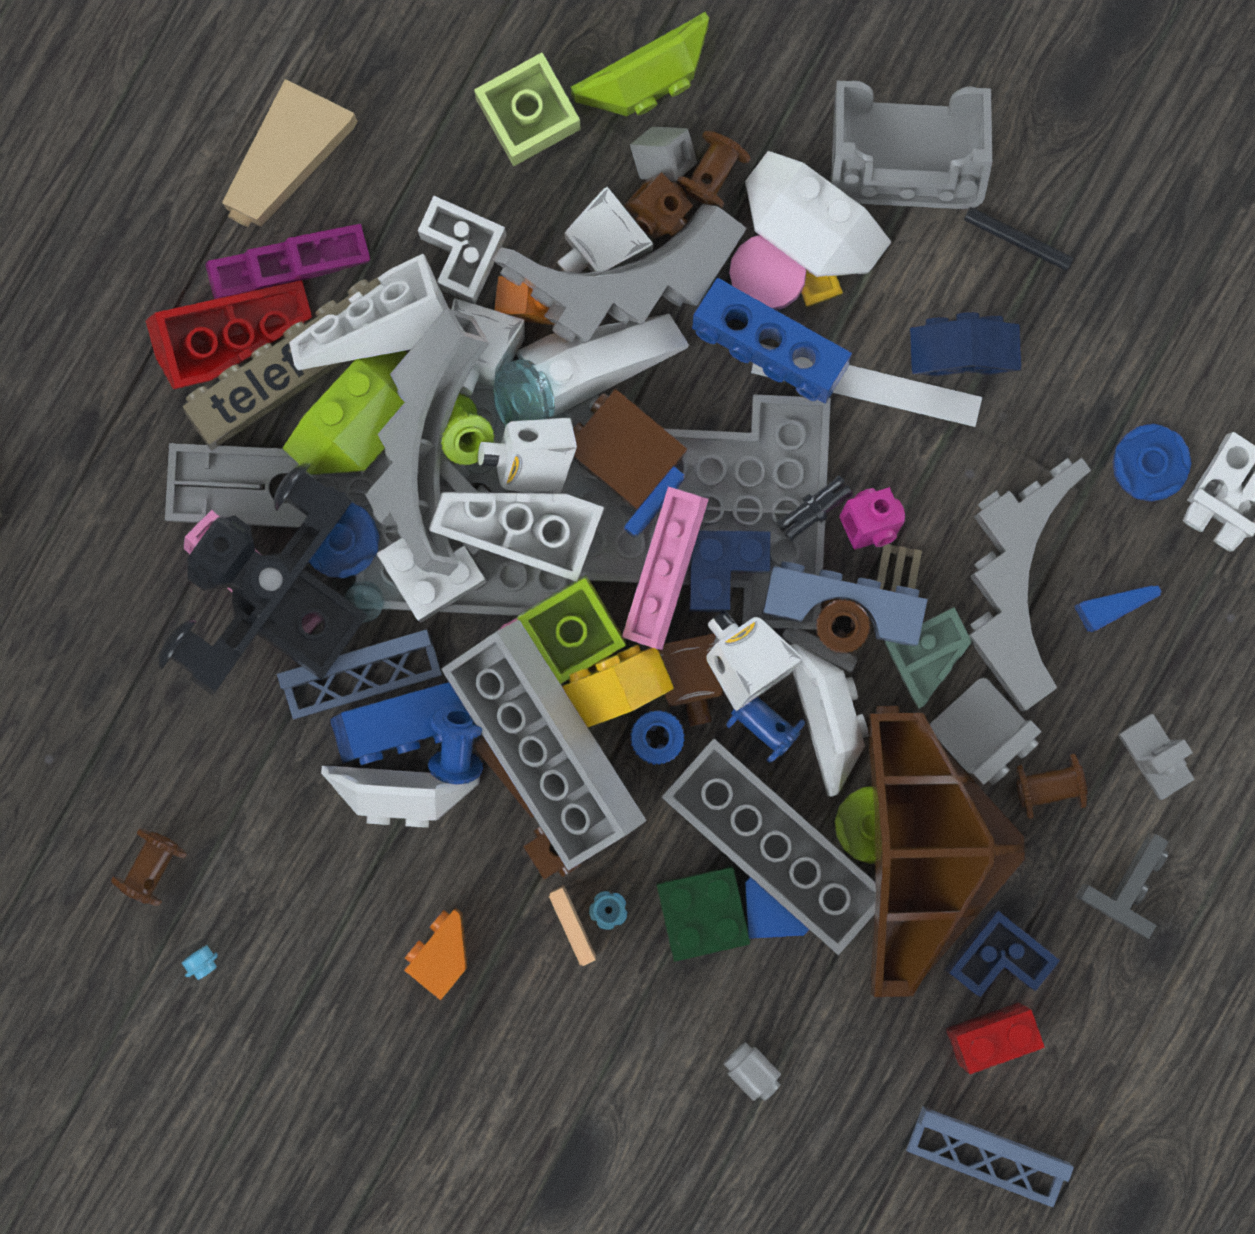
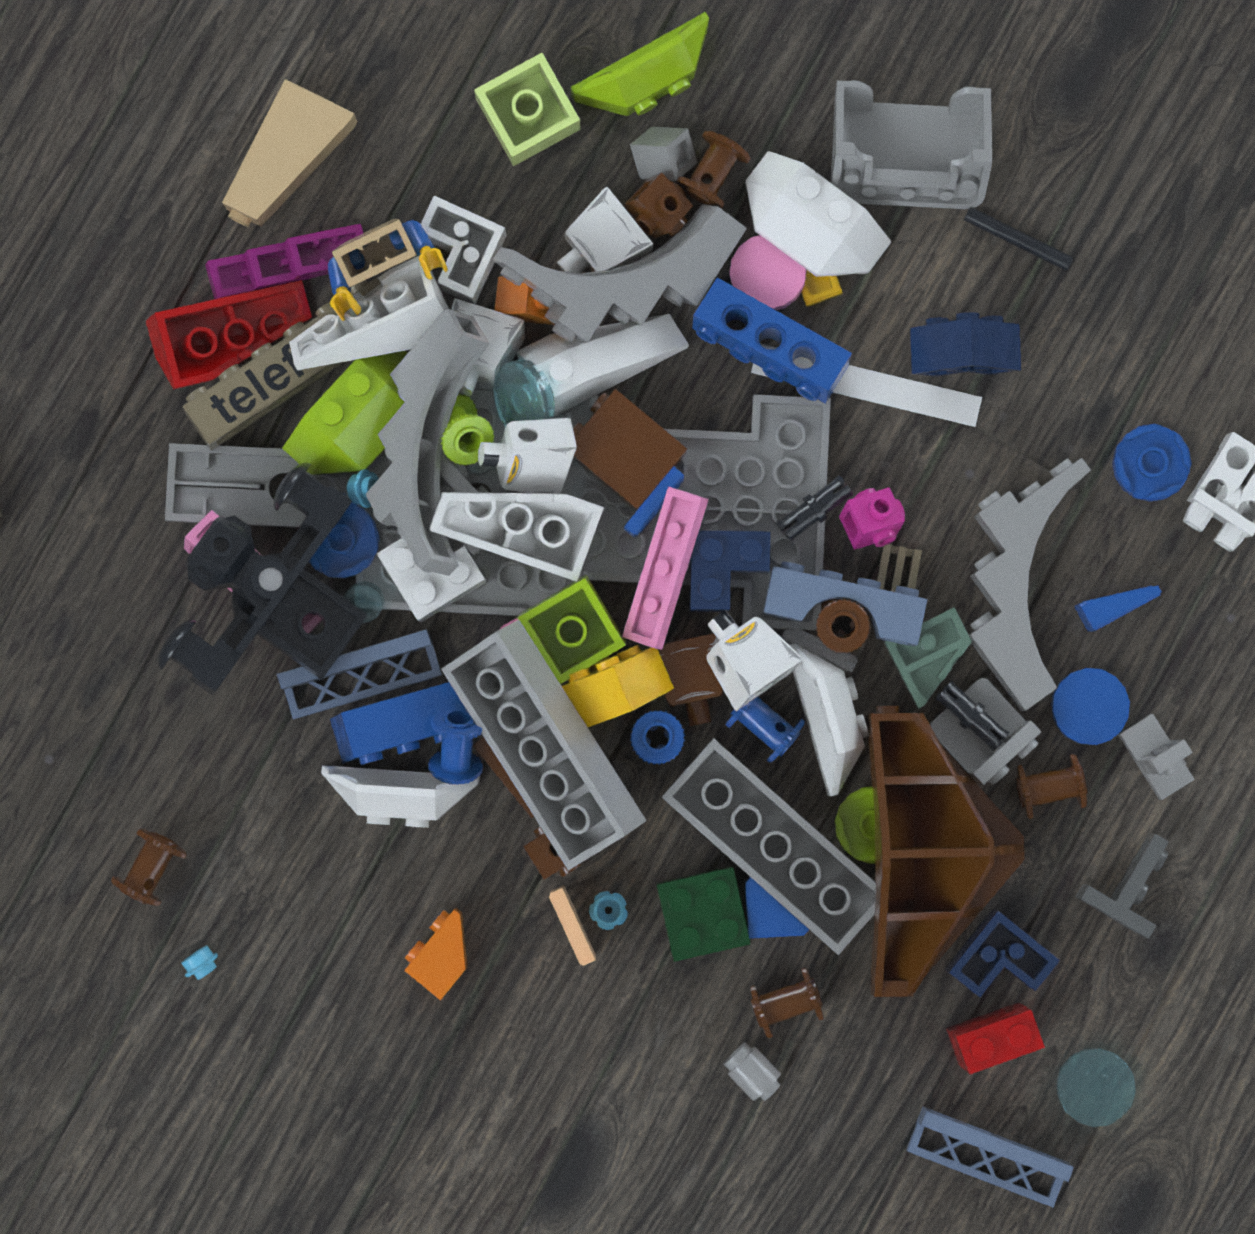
(359, 485): none -> medium azure plate
(375, 253): none -> torso
(786, 1002): none -> reddish brown hose
(972, 715): none -> black pin
(1090, 706): none -> blue tile
(1095, 1087): none -> clear light blue tile

